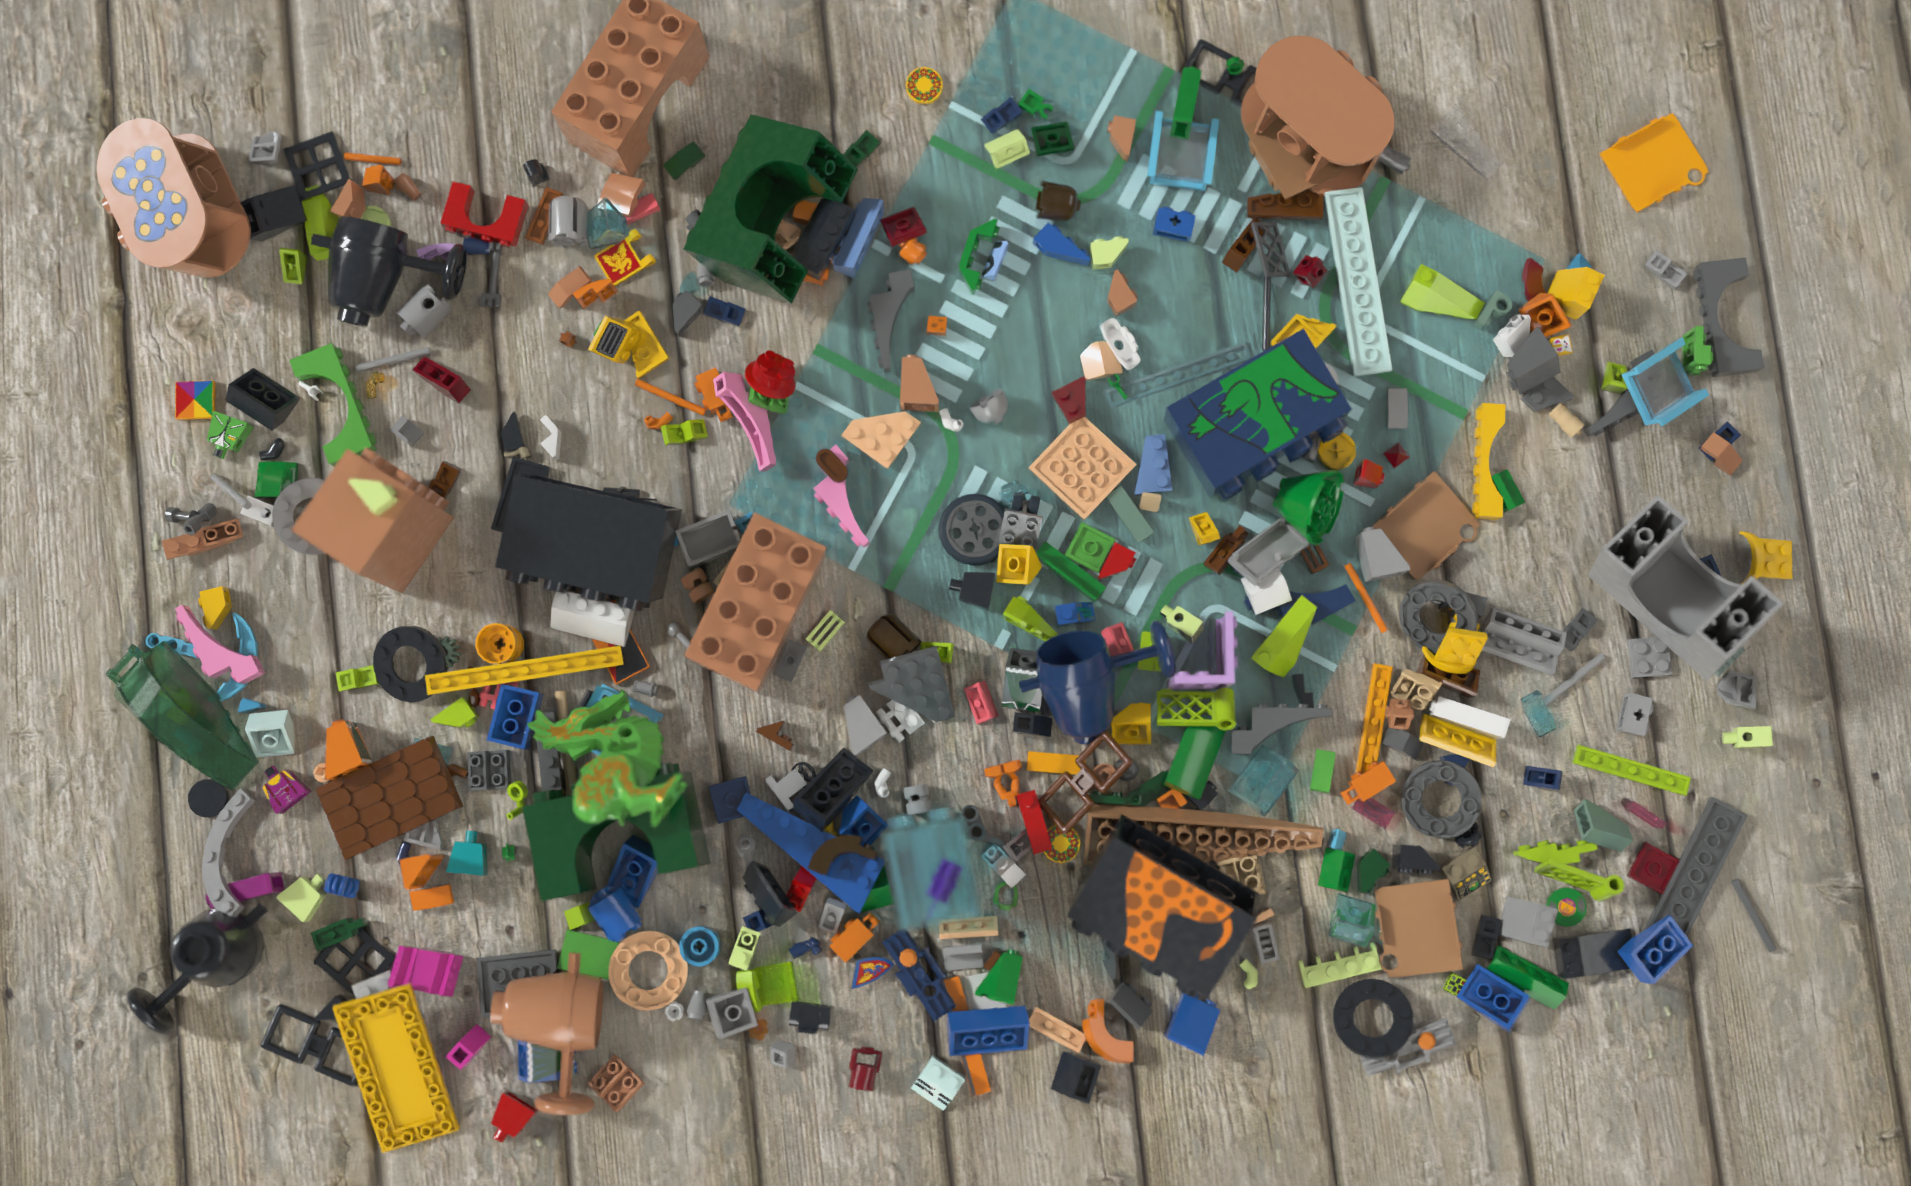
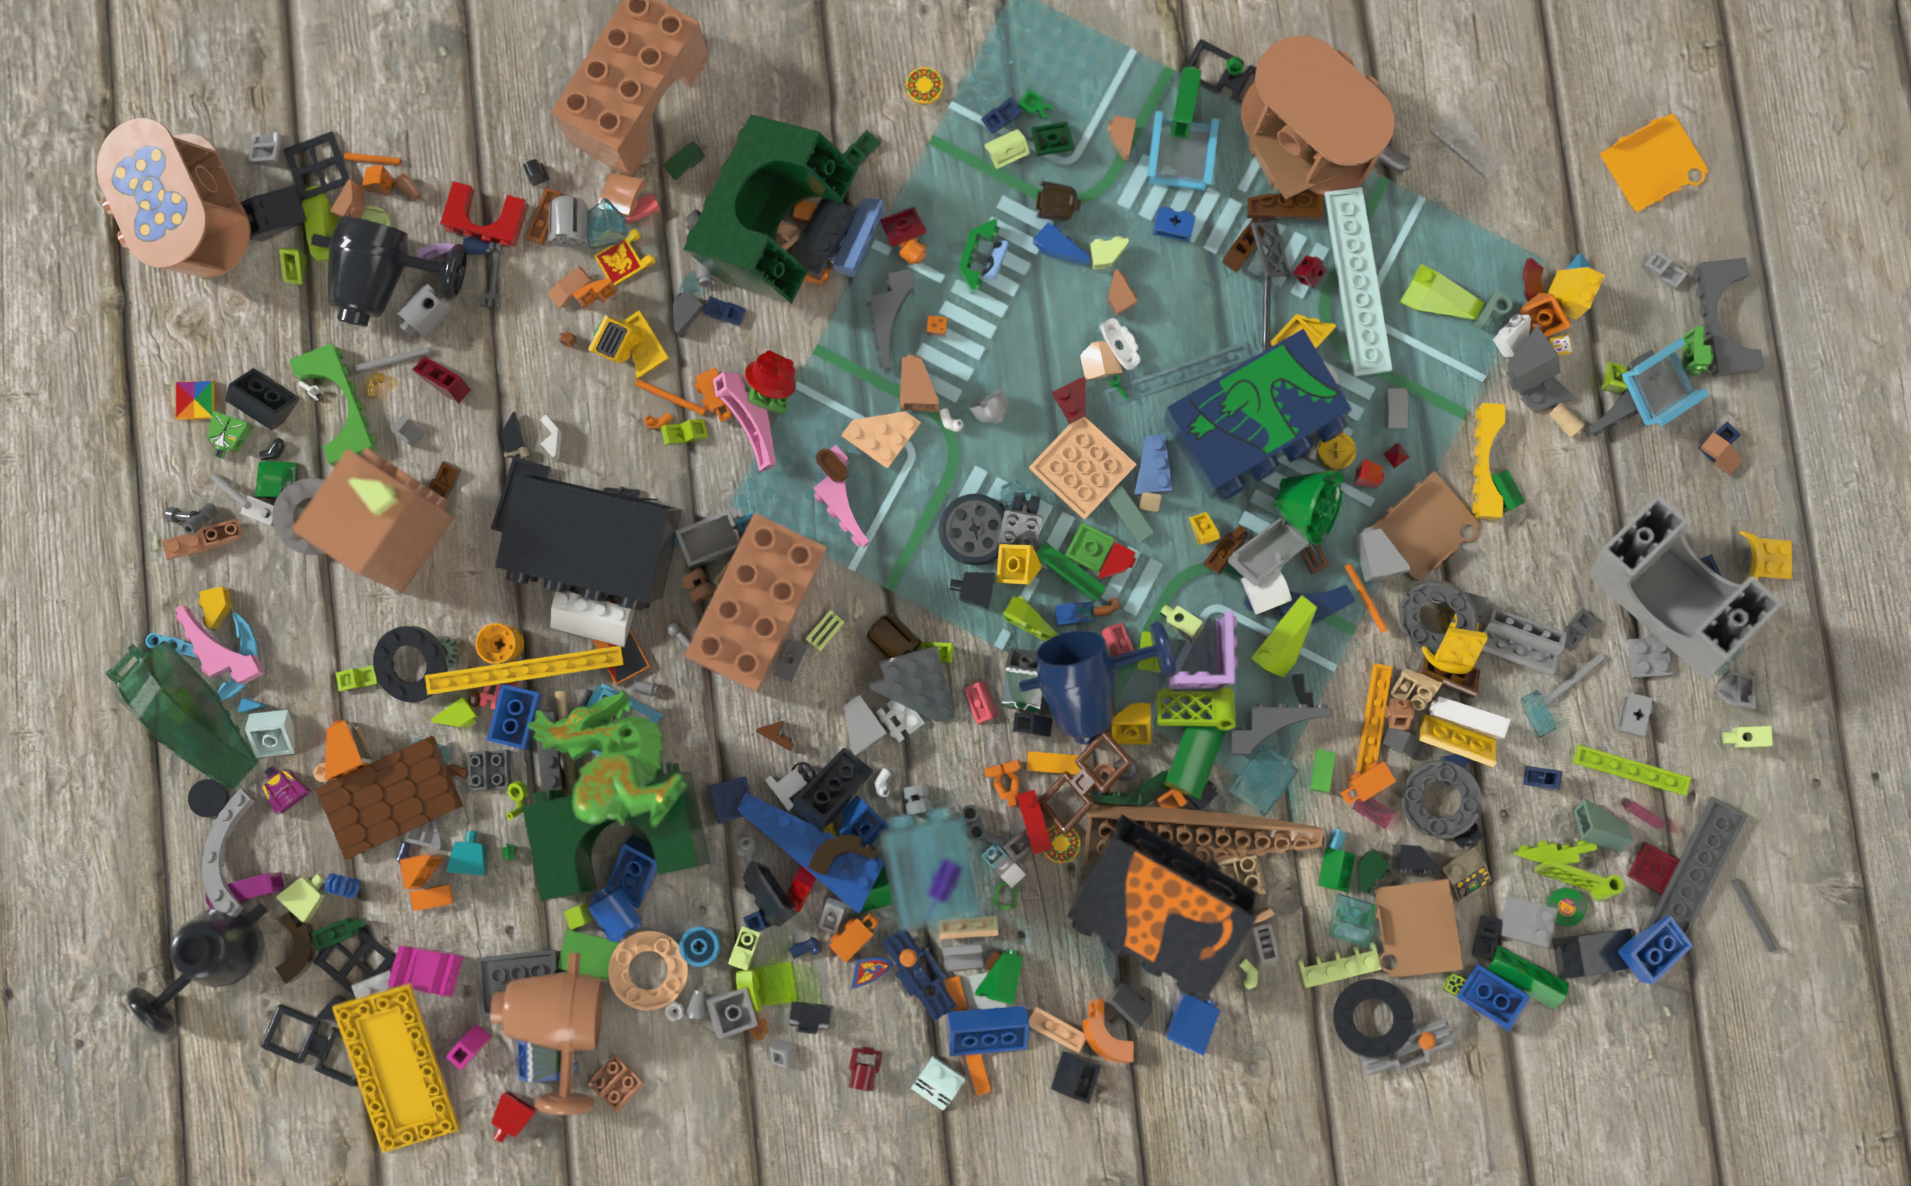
(303, 950): none -> dark brown arch
(1107, 610): none -> dark orange arm

